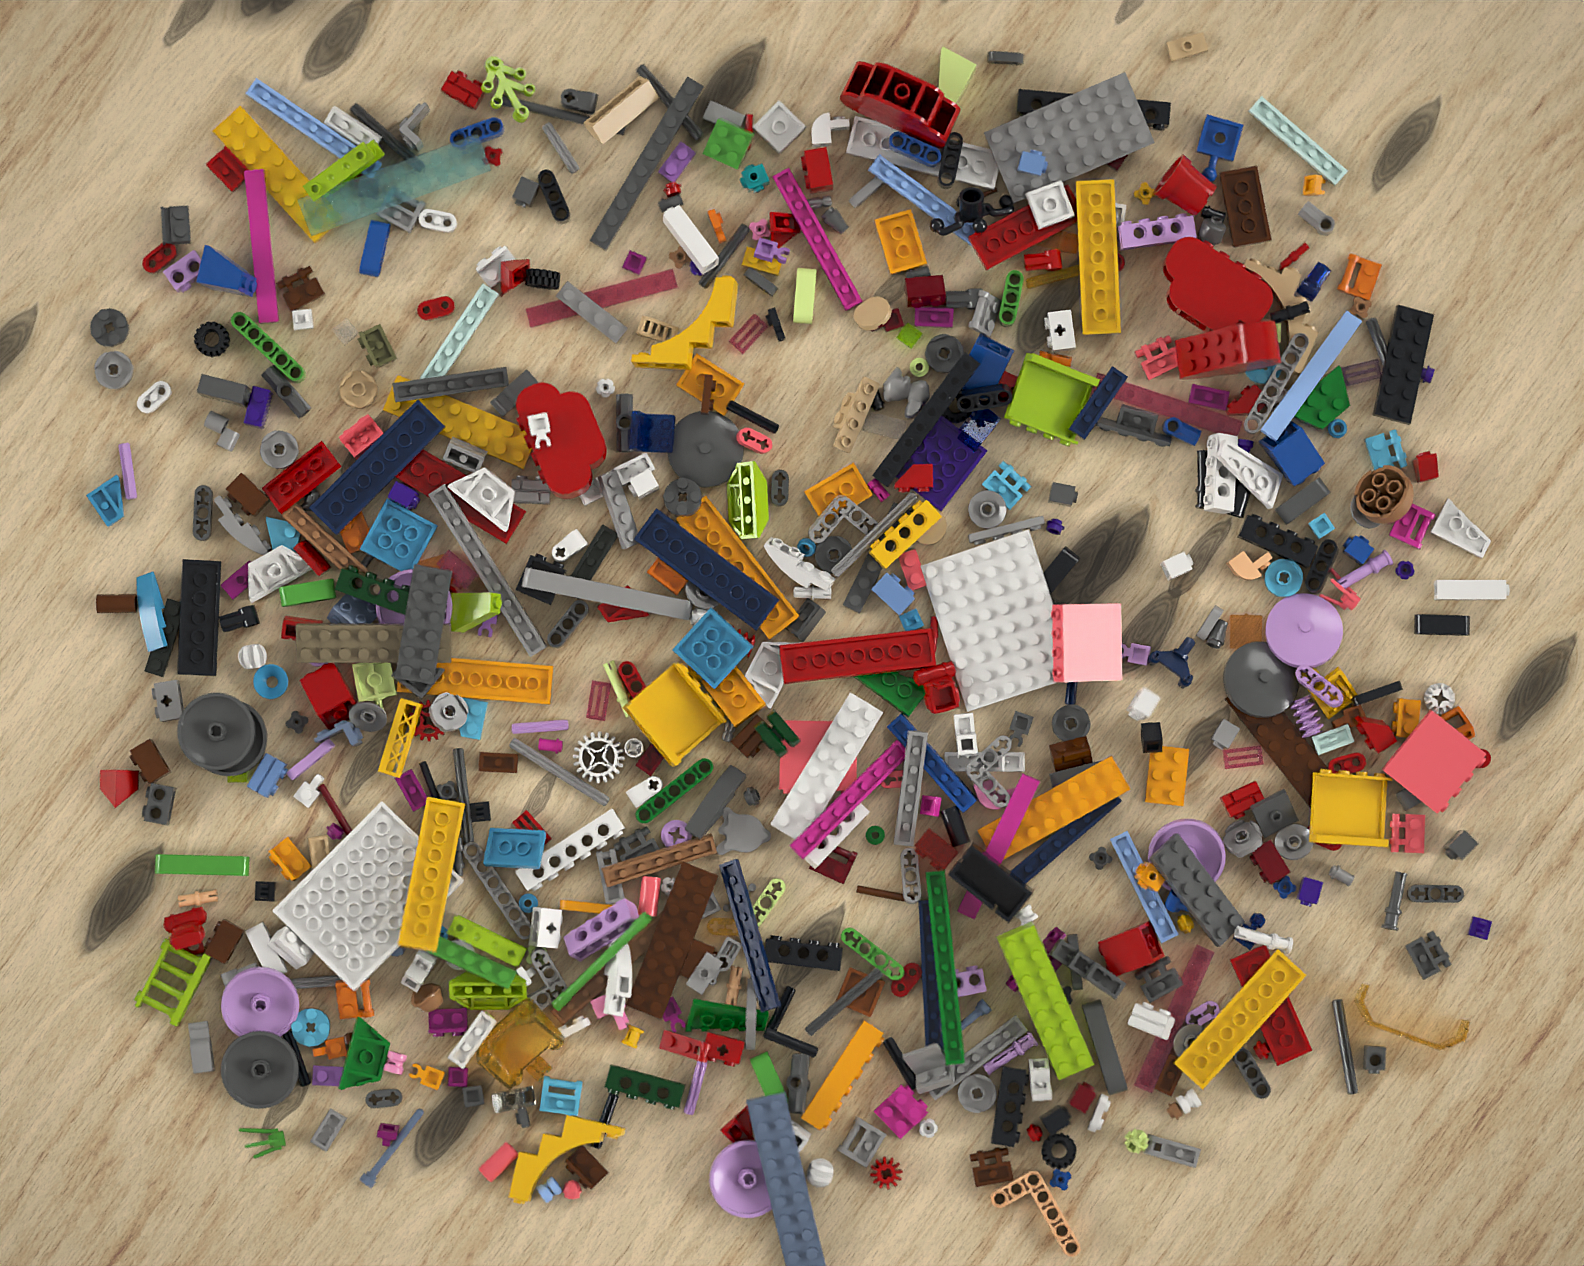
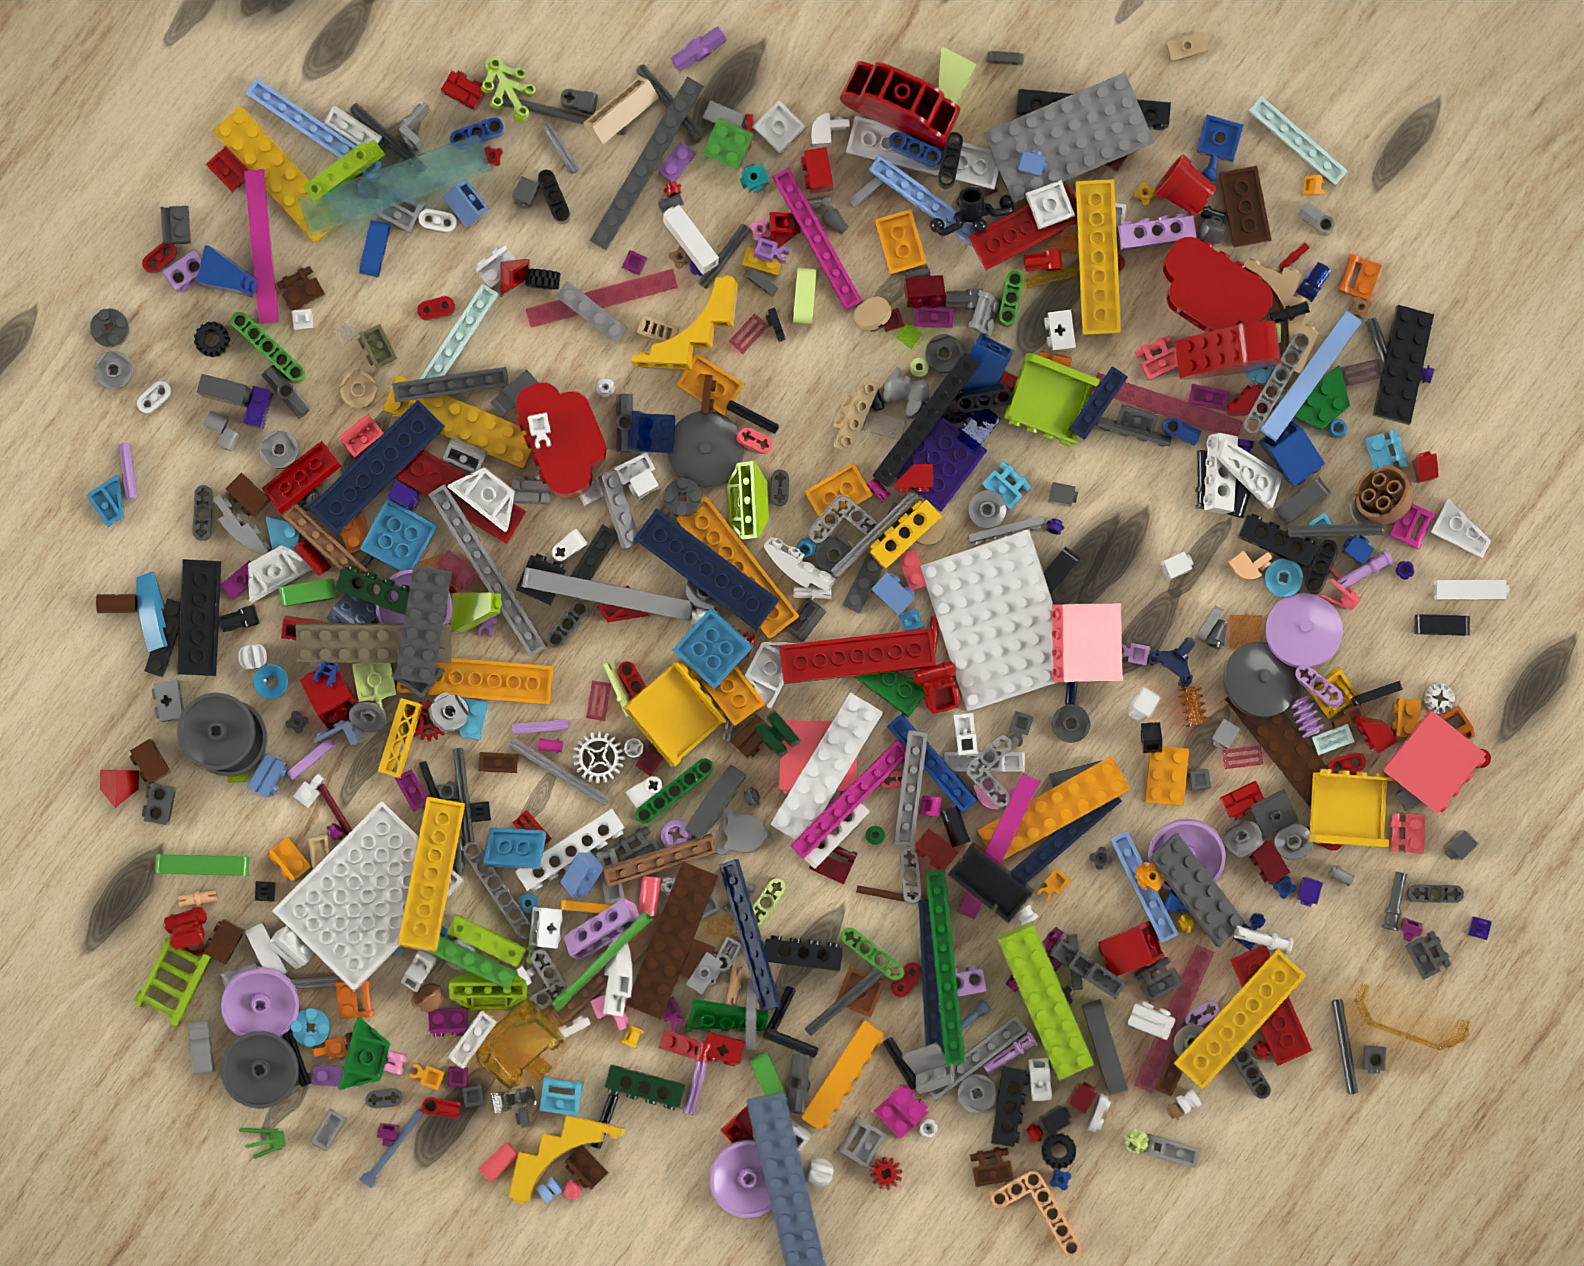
(319, 673): none -> blue piece
(443, 1107): none -> red piece
(466, 203): none -> medium blue brick
(581, 874): none -> medium blue brick
(667, 576): orange plate -> none
(698, 49): none -> medium lavender piece
(716, 221): orange plate -> none
(1055, 882): none -> light orange plate
(1070, 753): reddish brown brick -> none
(1193, 705): none -> clear orange piece
(1200, 779): none -> flat silver tile
(1335, 530): none -> dark grey axle
(1411, 928): none -> magenta tile

